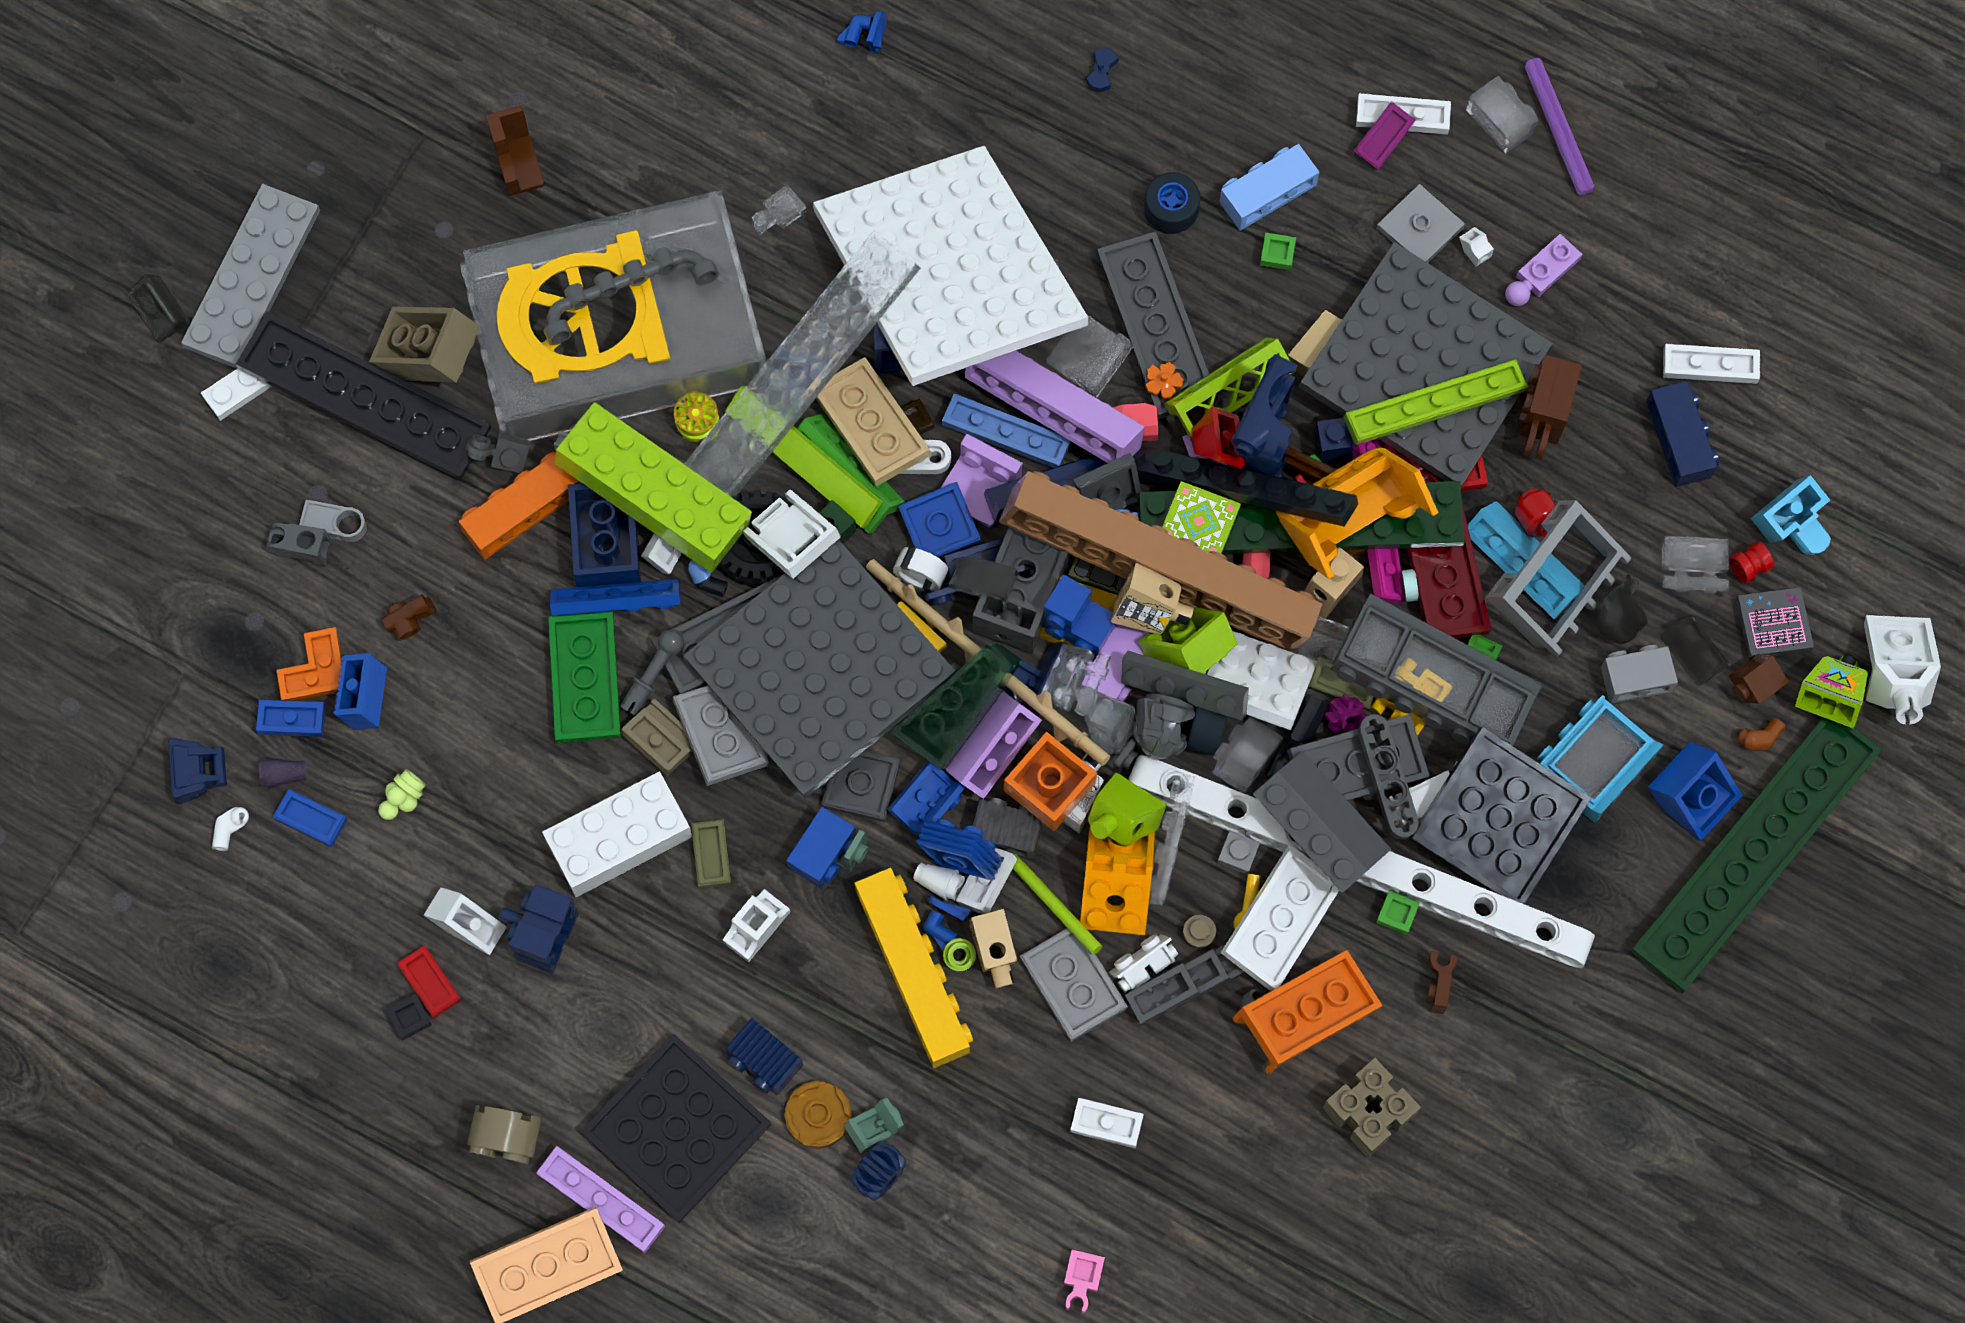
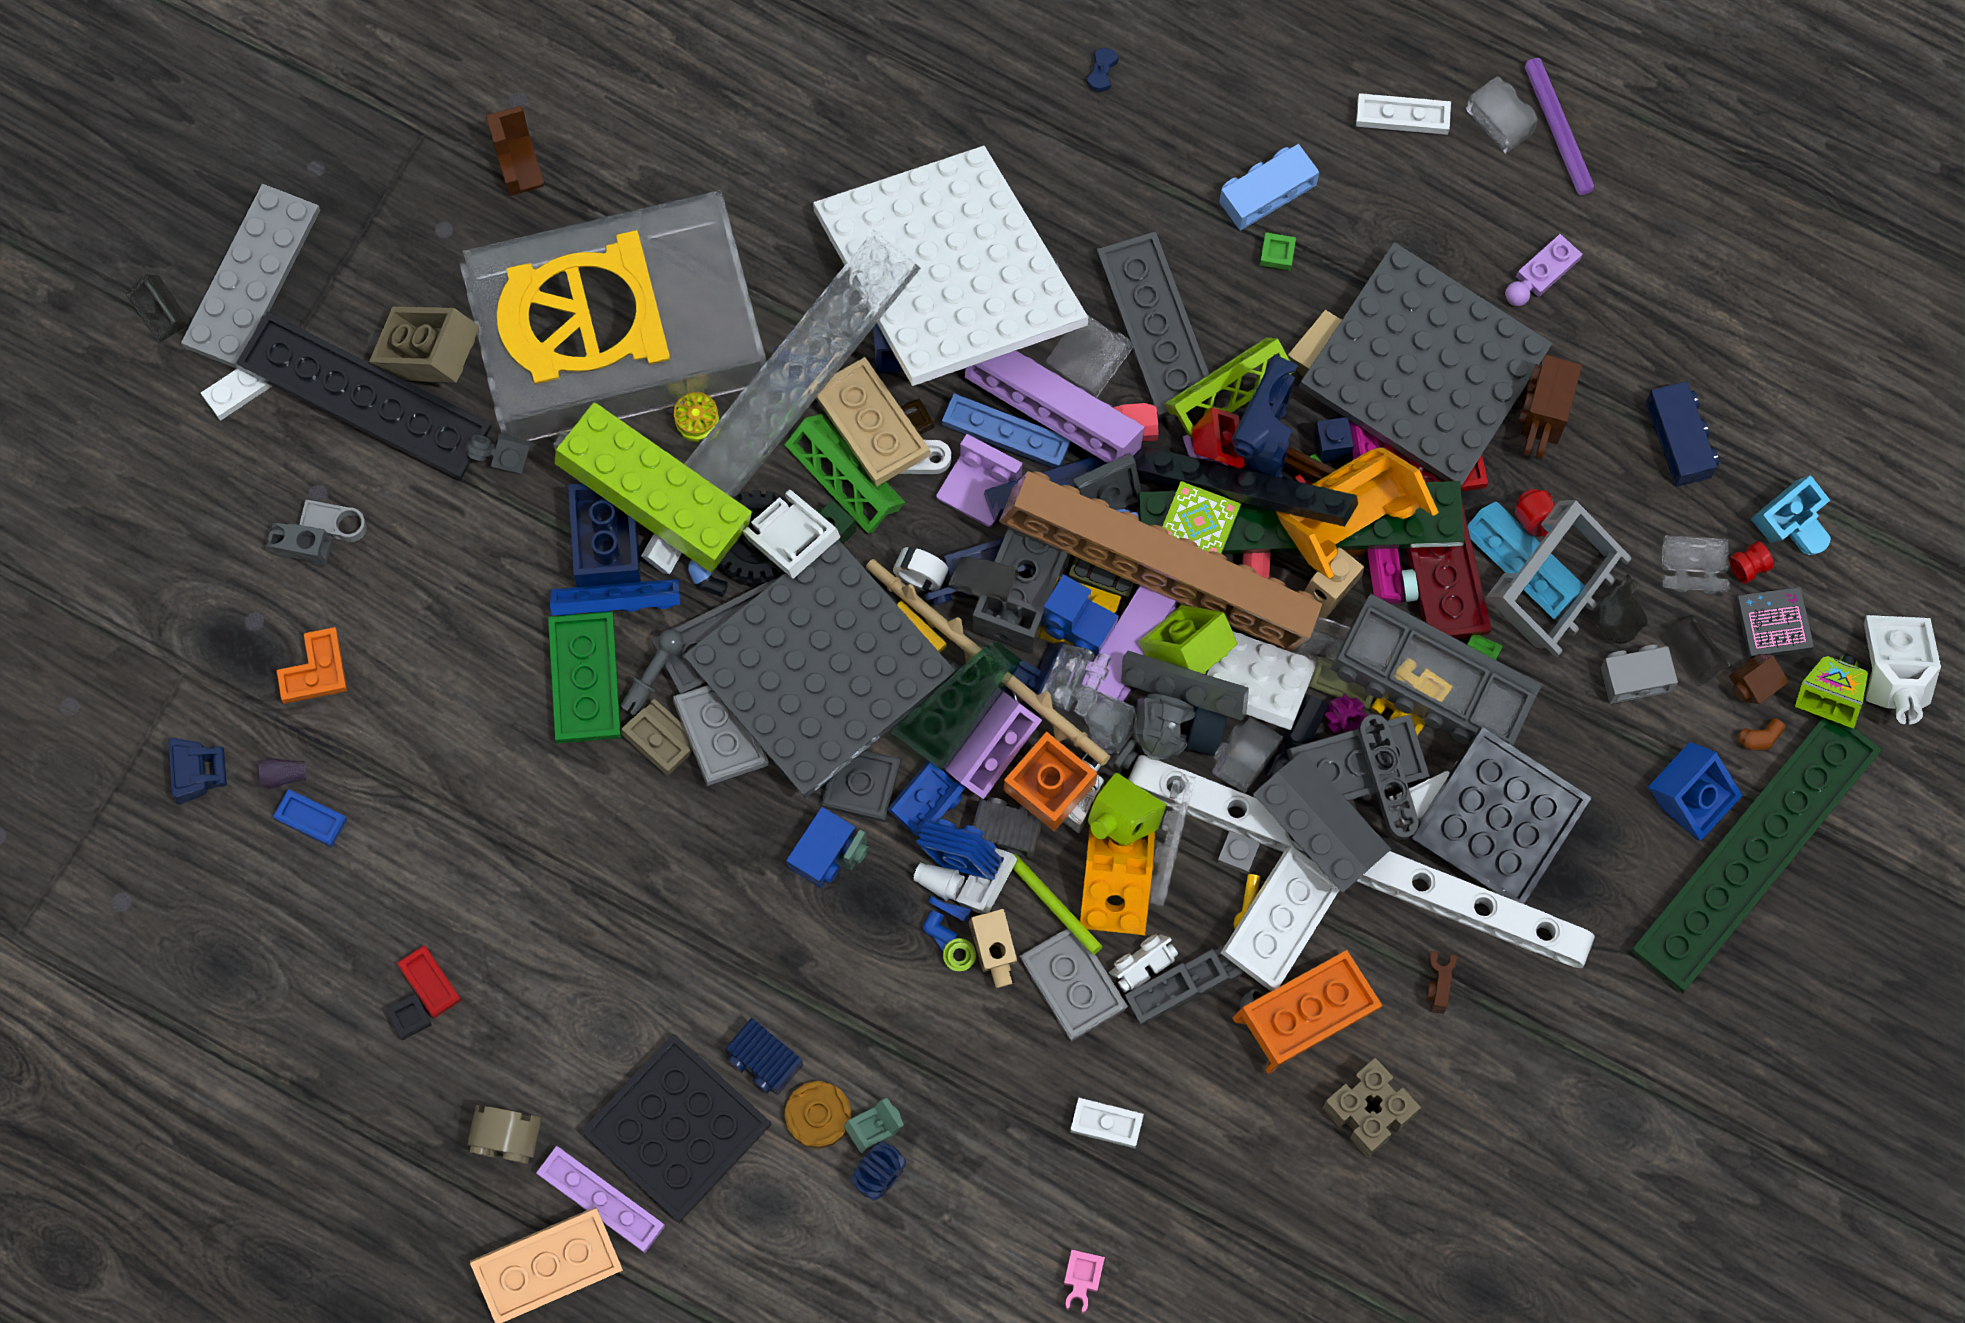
(226, 825): white arm -> none
(290, 718): blue plate -> none
(360, 691): blue brick -> none
(401, 794): yellowish green piece -> none
(403, 618): reddish brown plate -> none
(465, 920): white slope -> none
(517, 507): orange brick -> none
(542, 929): dark blue brick -> none
(607, 286): dark grey bar -> none
(617, 834): white brick -> none
(711, 854): olive tile -> none
(755, 924): white brick -> none
(779, 208): clear plate -> none
(825, 474): lime tile -> none
(876, 25): blue piece -> none
(913, 968): yellow brick -> none
(940, 521): blue tile -> none
(1149, 602): tan torso -> none
(1163, 380): orange plant -> none
(1175, 191): black wheel -> none
(1199, 931): dark tan plate -> none
(1384, 135): magenta tile -> none
(1397, 912): bright green plate -> none
(1421, 224): light grey plate -> none
(1435, 402): lime tile -> none
(1476, 246): white piece -> none
(1600, 754): window -> none
(1711, 363): white plate -> none

